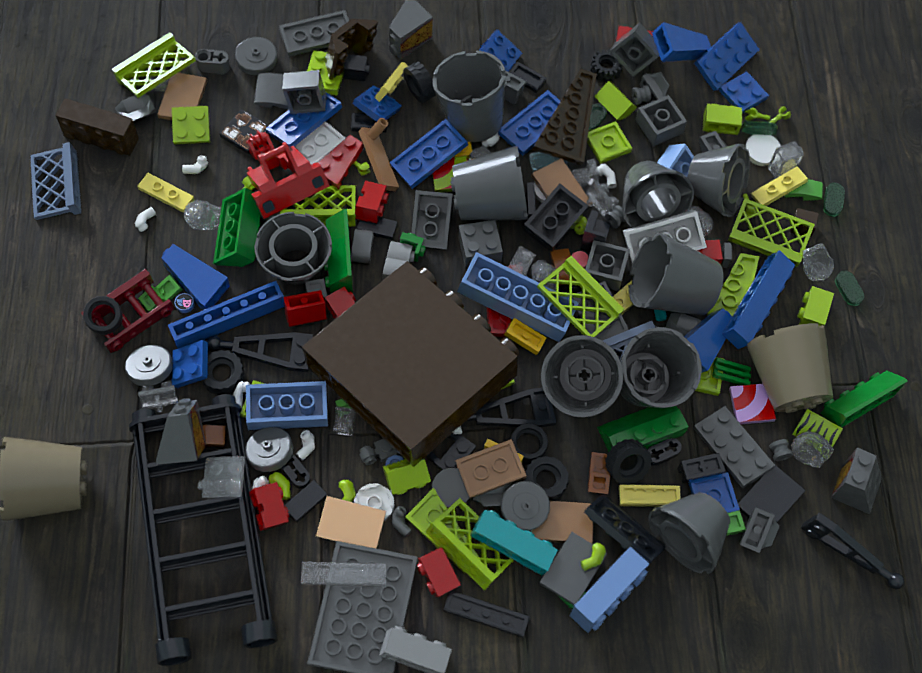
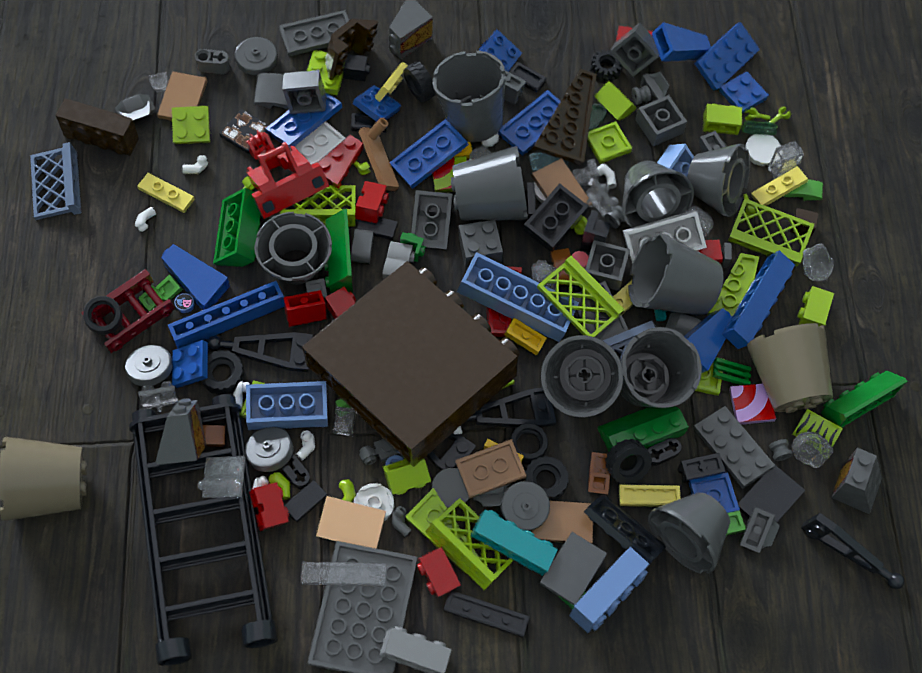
(149, 59): lime fence -> none
(202, 215): clear hair -> none
(522, 261): clear plate -> none
(596, 557): lime arm -> none
(834, 199): clear green tile -> none
(849, 288): clear green tile -> none

